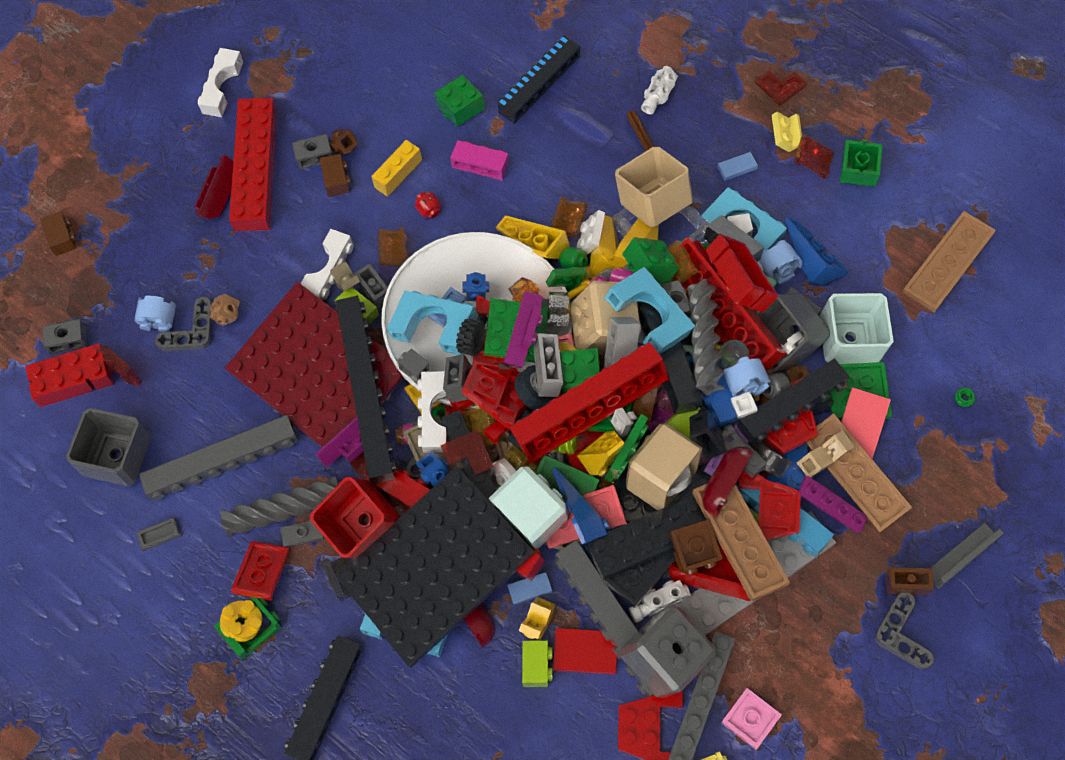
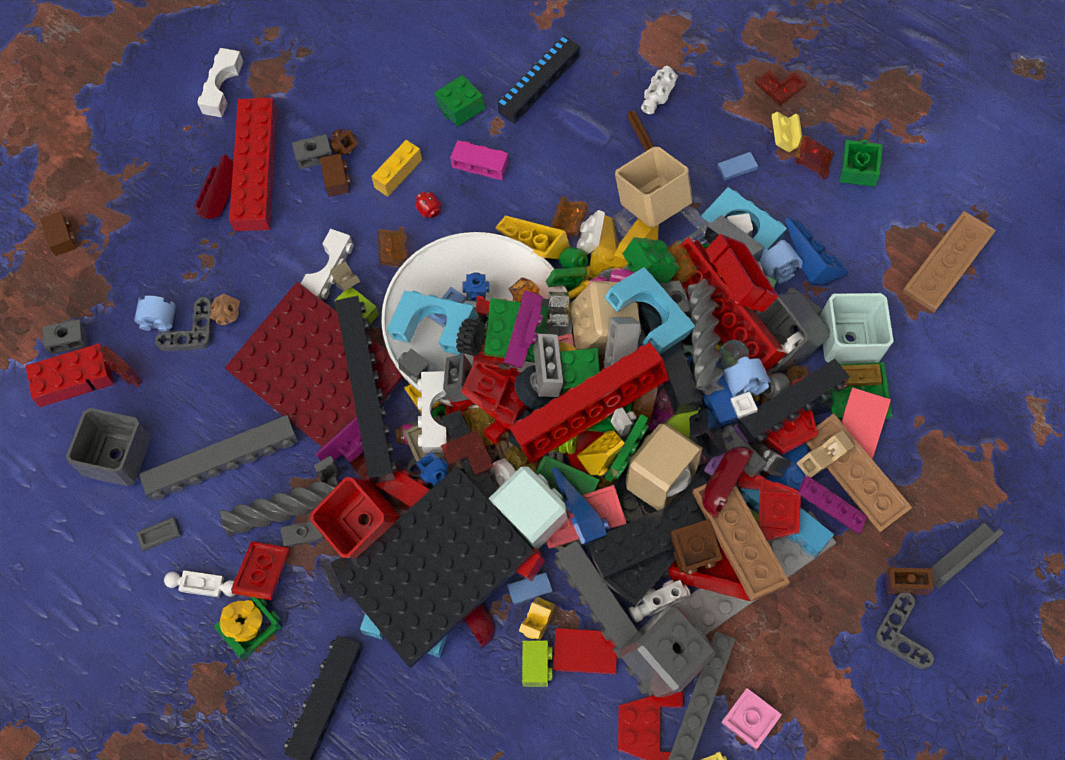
(199, 583): none -> white plate
(326, 469): none -> dark grey tile
(372, 285): dark grey brick -> none
(863, 375): none -> pearl gold plate
(968, 394): green plate -> none

